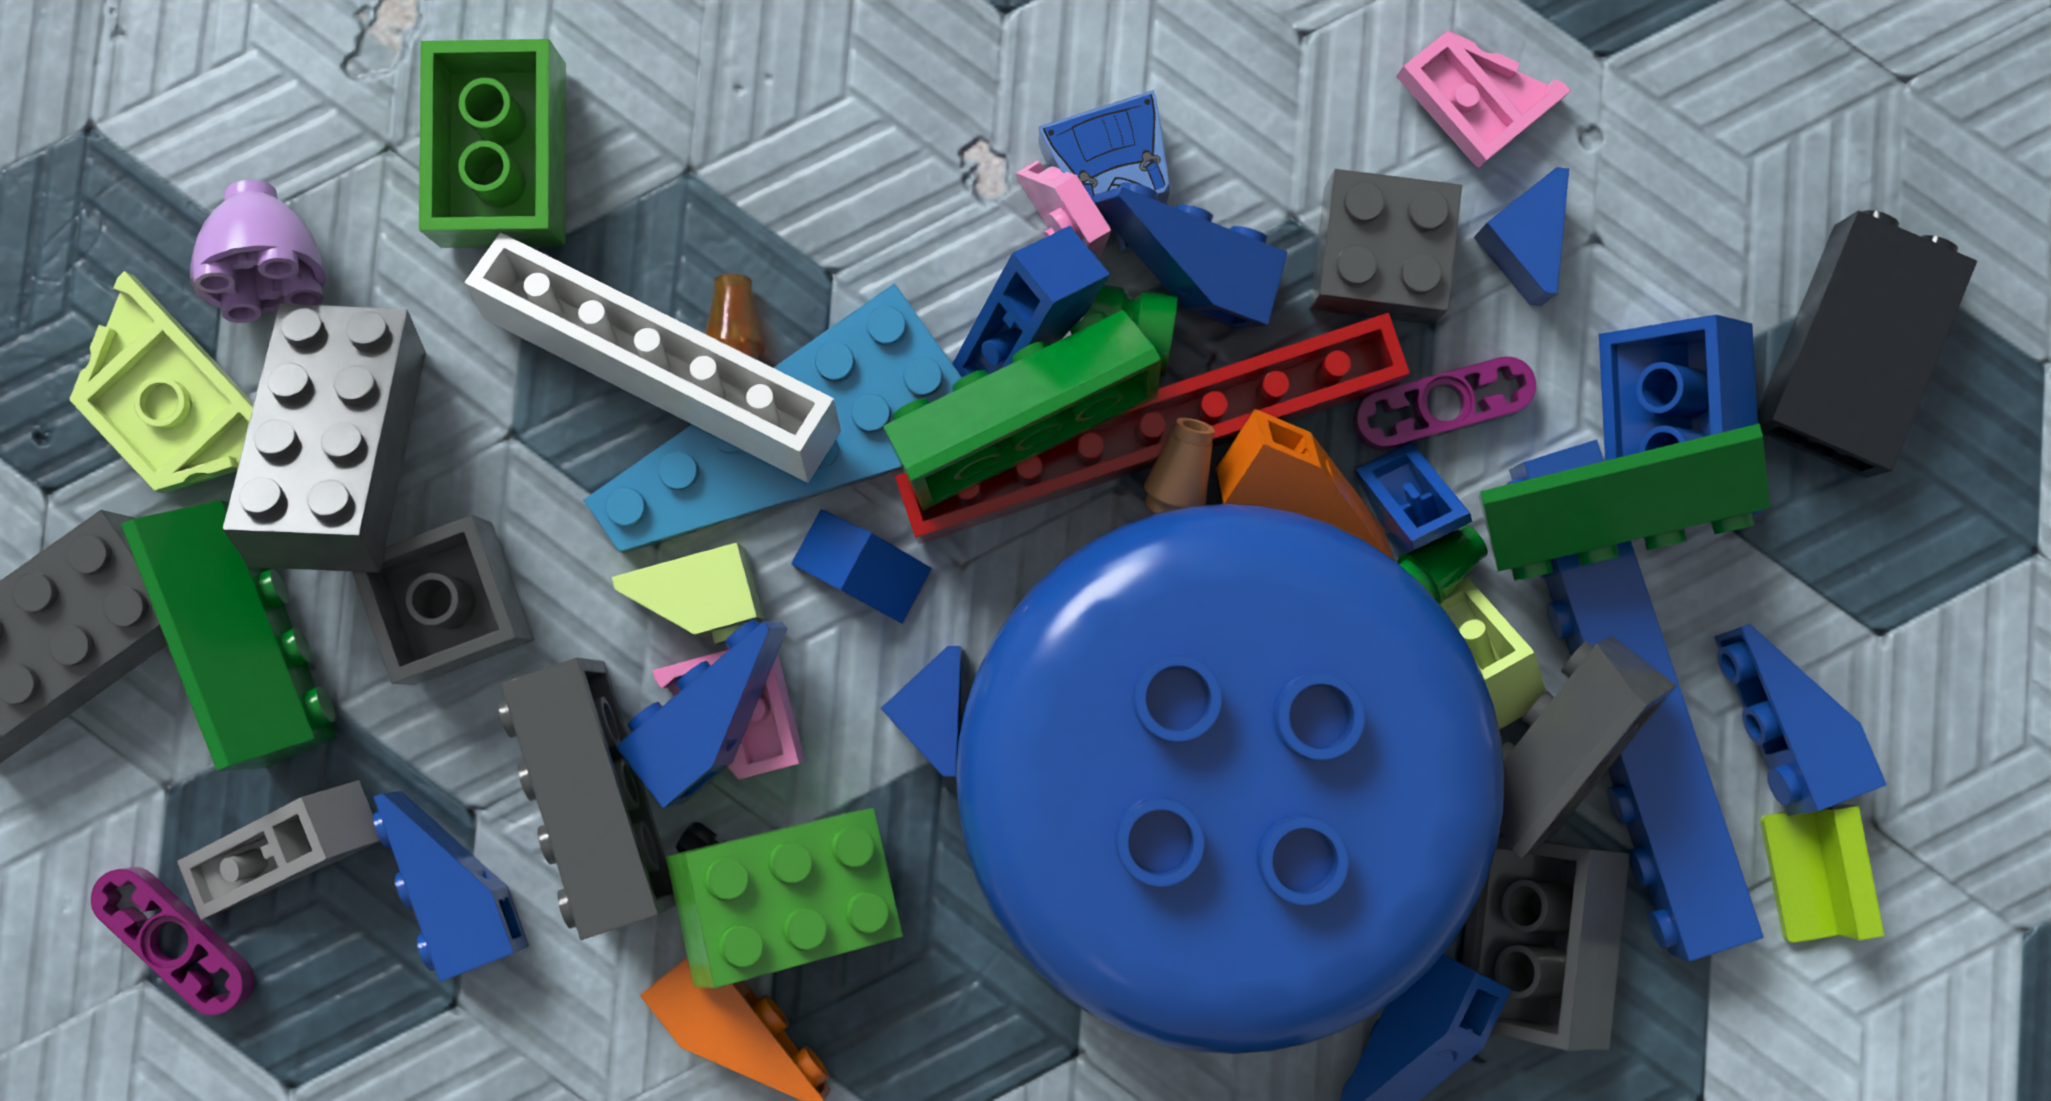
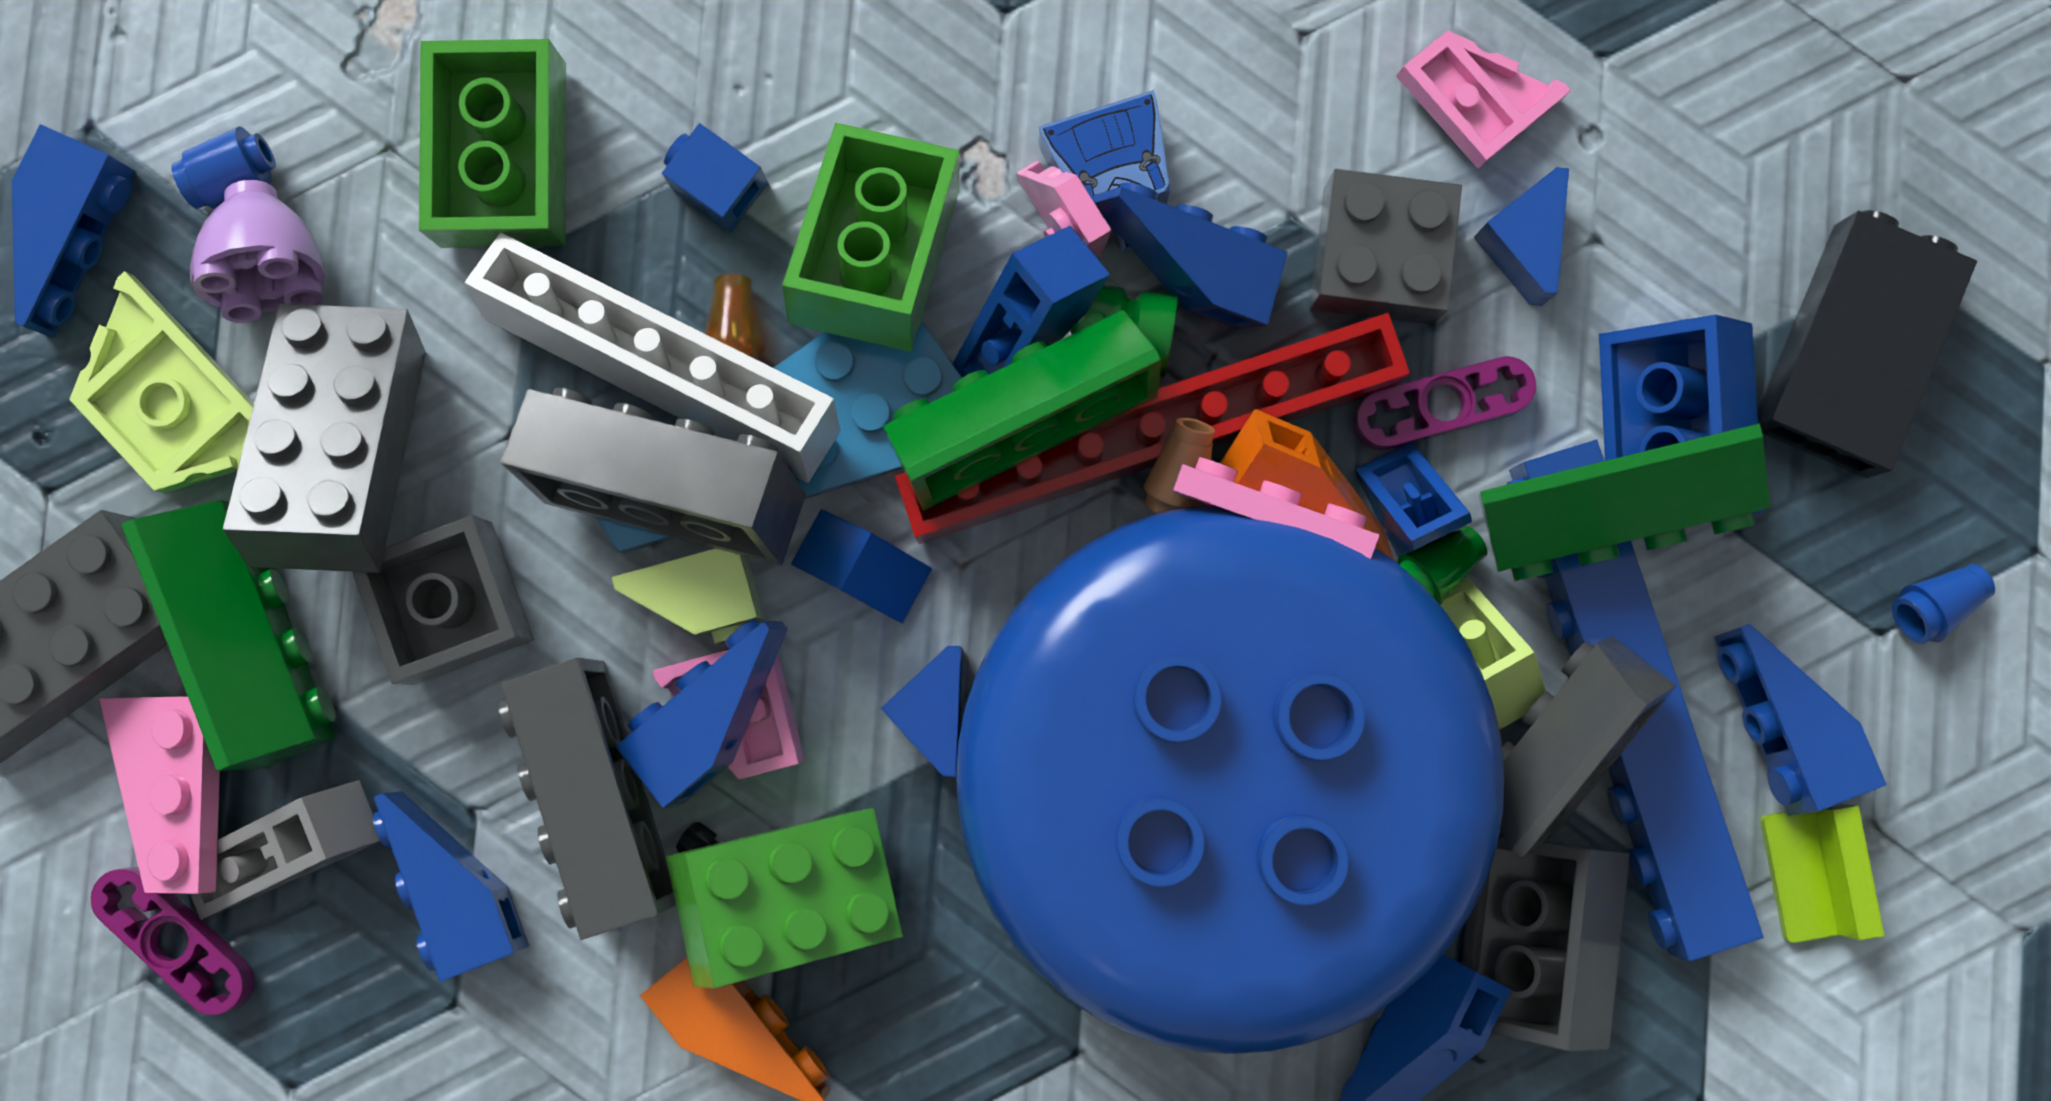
(59, 216): none -> blue slope
(166, 791): none -> bright pink wing
(220, 162): none -> blue brick
(655, 474): none -> brick
(713, 176): none -> blue brick
(872, 237): none -> bright green brick
(1214, 485): none -> bright pink wing
(1942, 603): none -> blue cone

